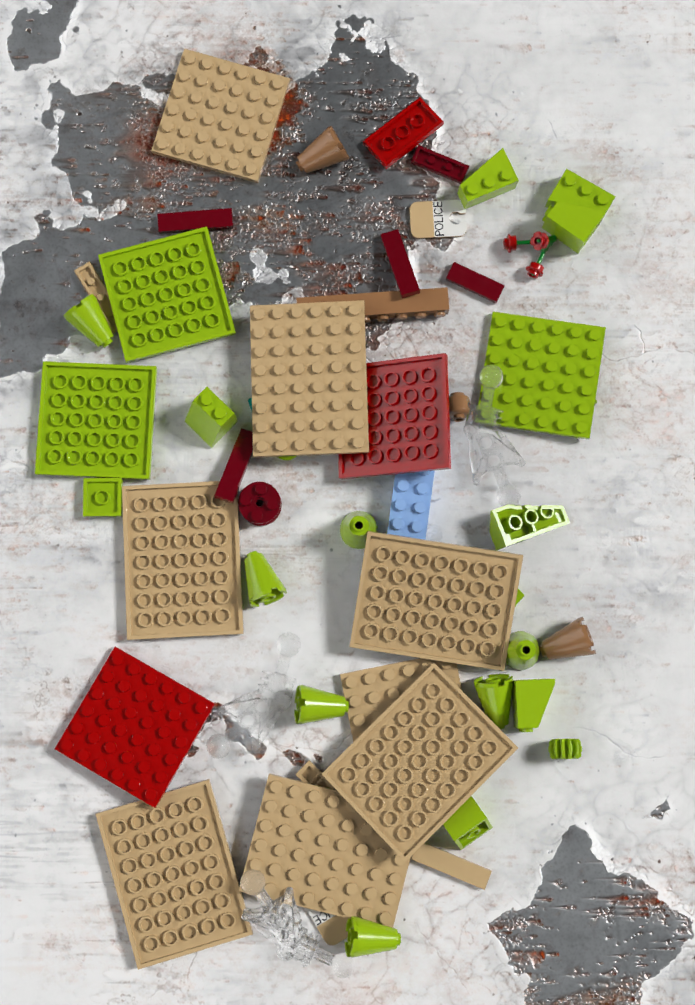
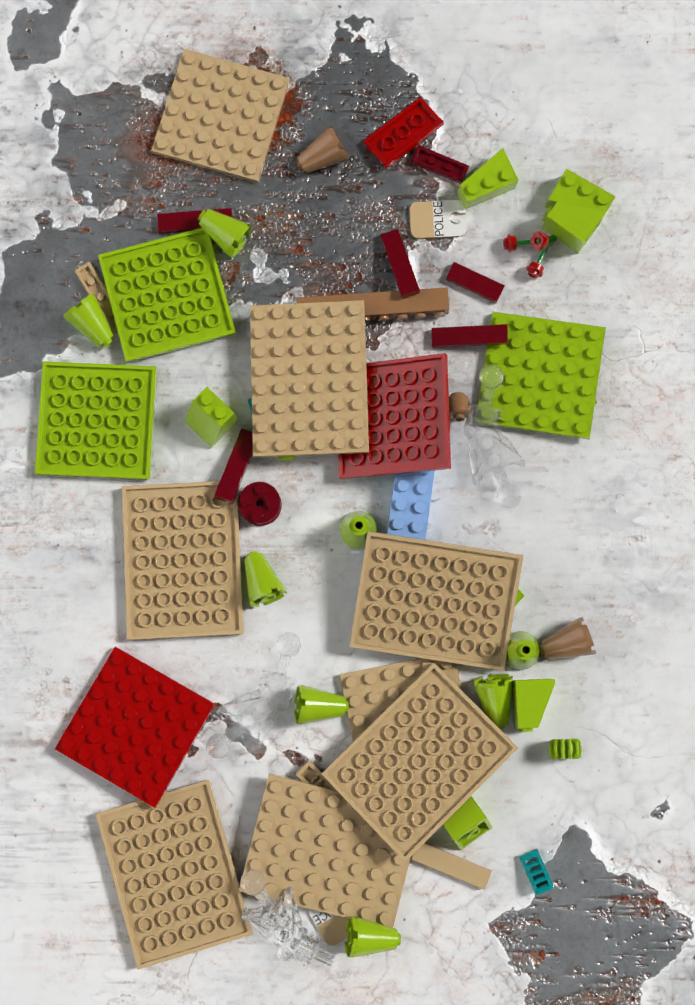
(102, 497): lime plate -> none
(225, 231): none -> lime cone
(470, 336): none -> dark red tile
(521, 522): lime wedge -> none
(541, 889): none -> teal slope

